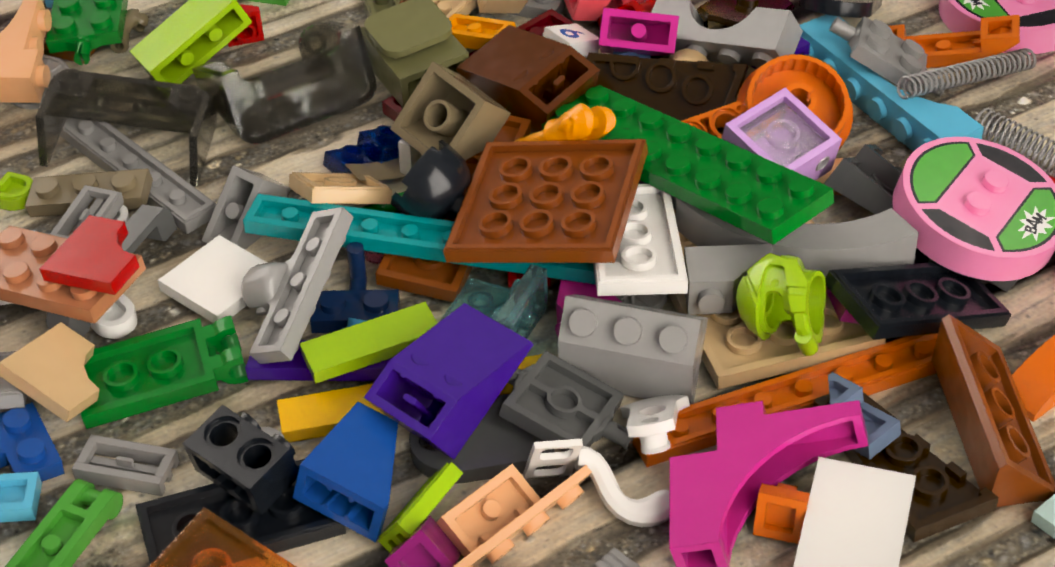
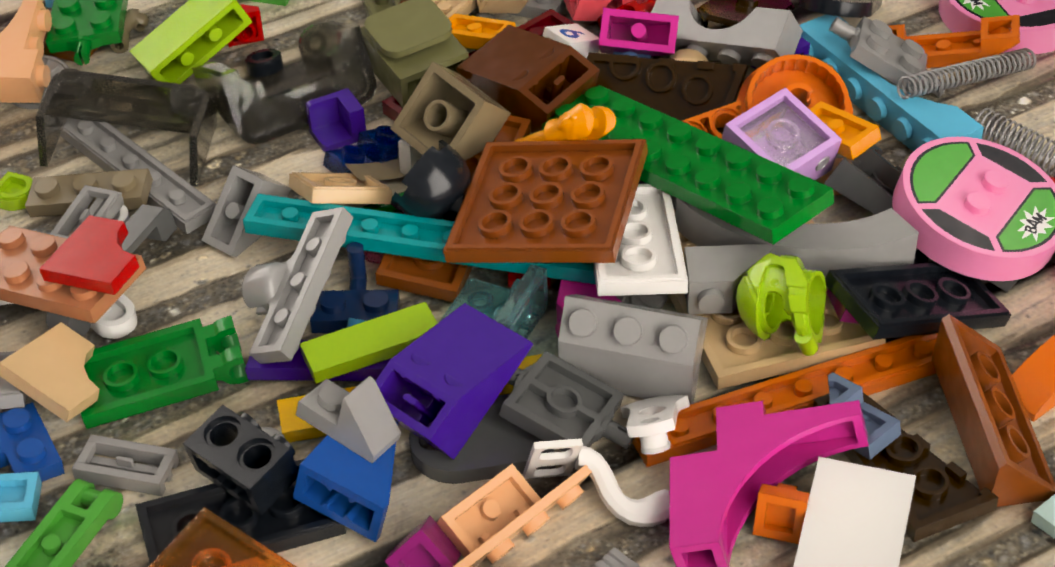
(211, 279): white tile -> none
(264, 63): none -> black tile
(335, 119): none -> dark purple panel
(352, 418): none -> light grey slope
(420, 506): lime tile -> none
(855, 132): none -> light orange plate

